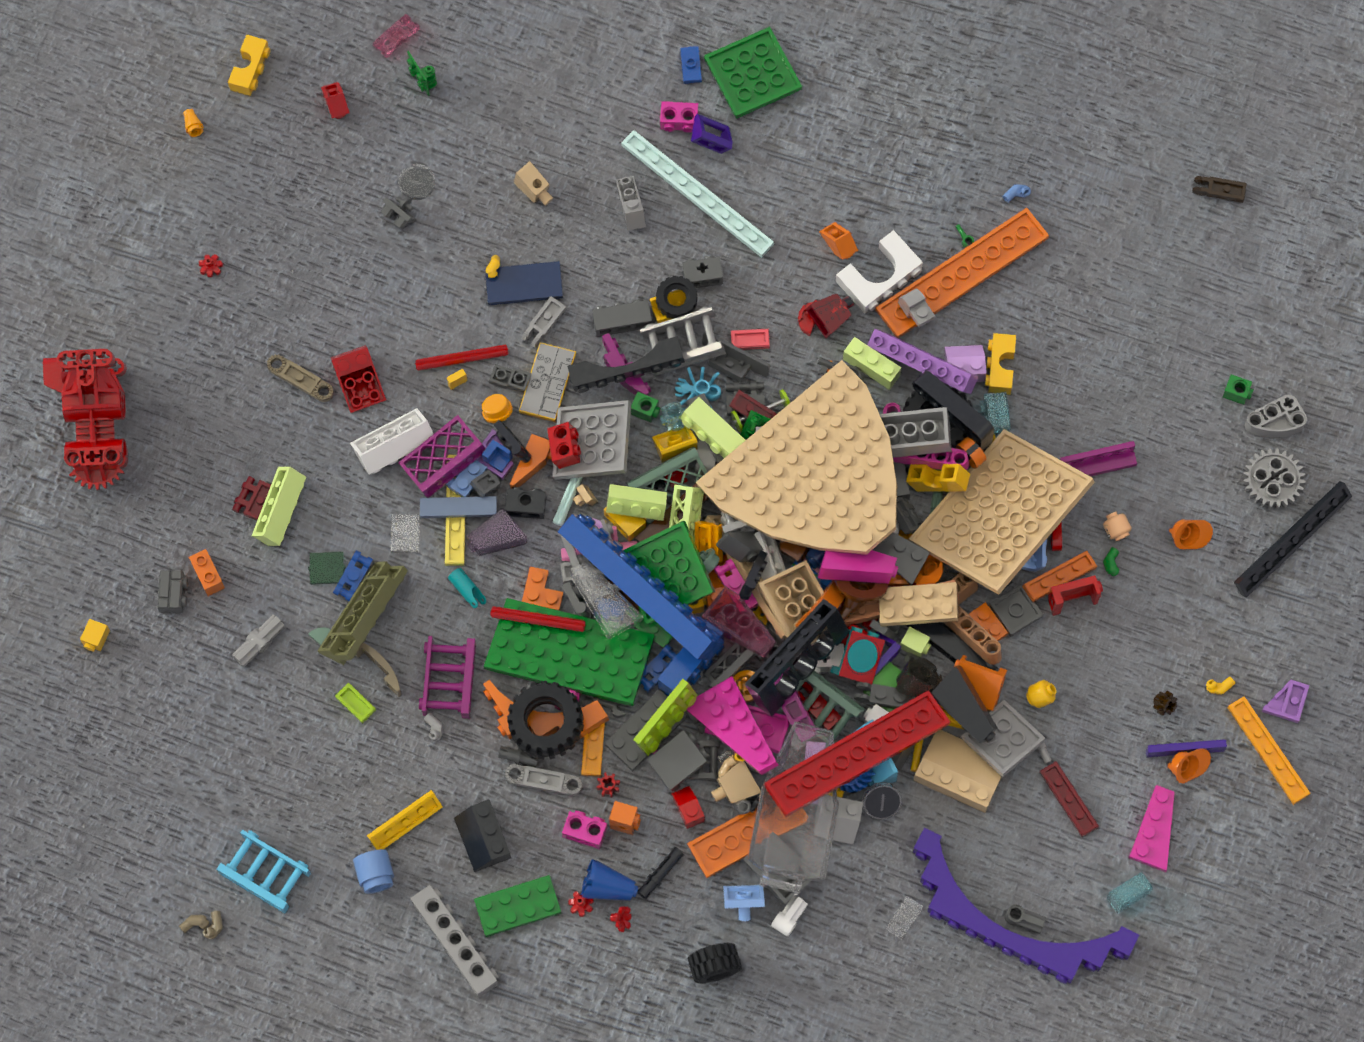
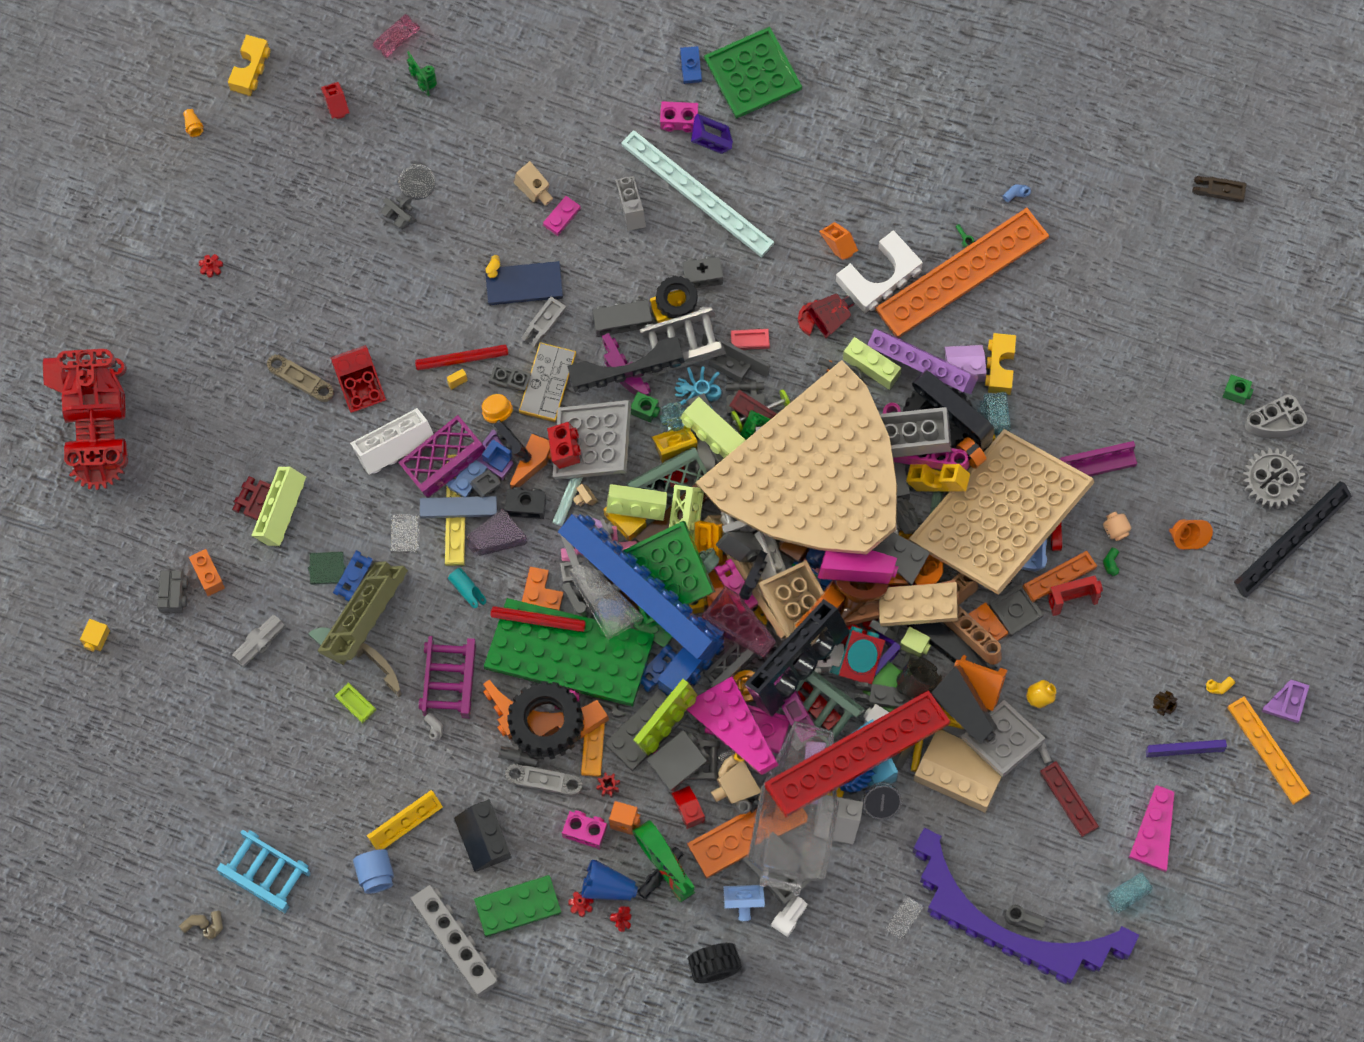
(561, 215): none -> dark pink plate
(665, 861): none -> green animal
(916, 307): light grey brick -> none
(1189, 764): orange piece -> none

